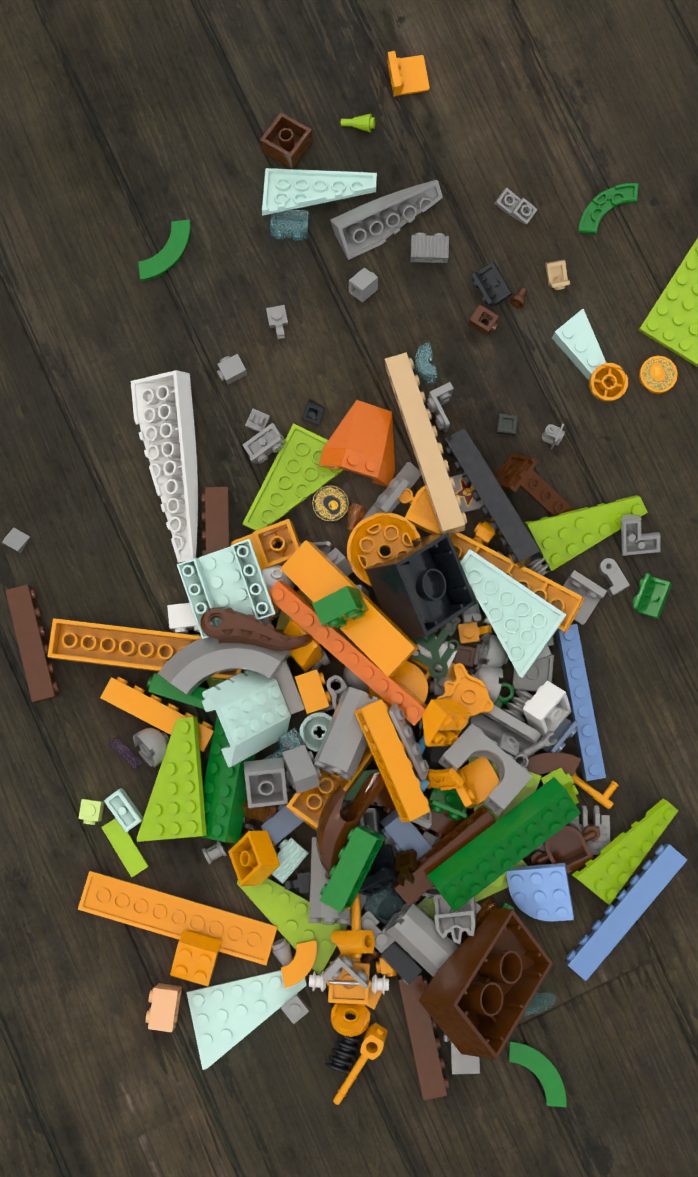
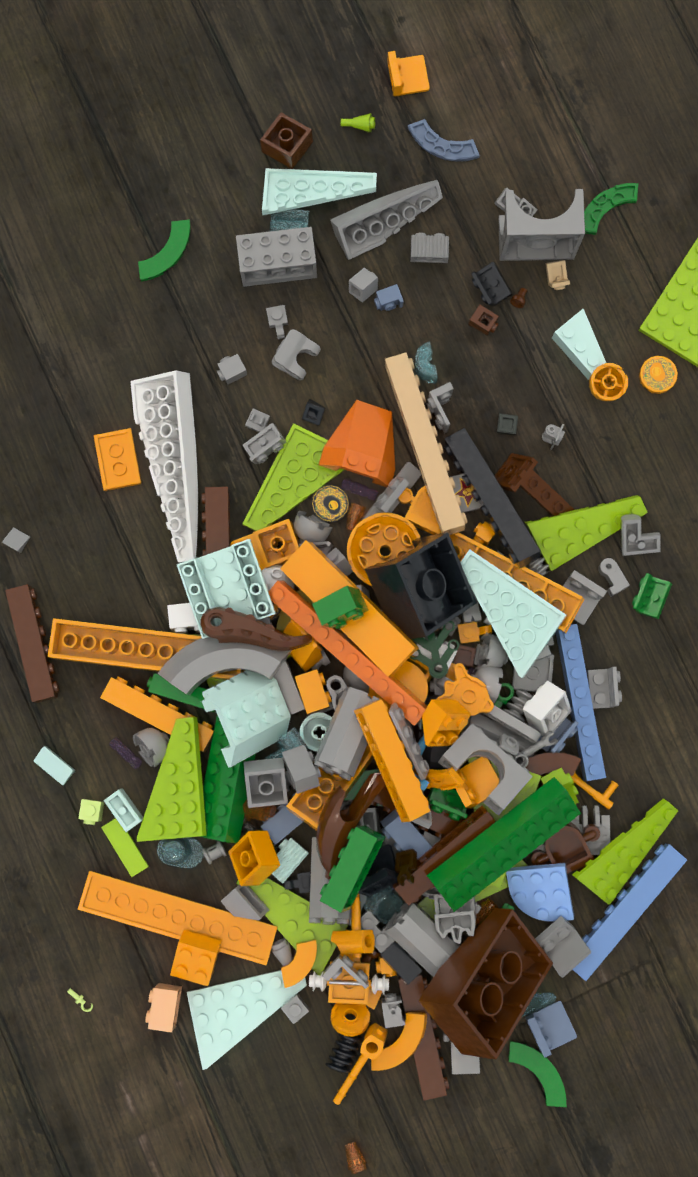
(54, 765): none -> light aqua slope
(79, 999): none -> yellowish green hand
(117, 459): none -> light orange tile
(180, 852): none -> clear light blue piece
(244, 903): none -> light grey slope
(276, 256): none -> light grey brick
(287, 352): none -> light grey piece
(310, 528): none -> light grey cylinder
(355, 1159): none -> clear orange cone
(359, 489): none -> clear purple axle
(388, 298): none -> sand blue brick
(392, 1011): none -> light grey hinge
(405, 1045): none -> light orange tile
(440, 147): none -> sand blue tile
(540, 239): none -> light grey piece
(551, 1027): none -> sand blue bracket
(563, 946): none -> light grey bracket
(604, 687): none -> light grey bracket

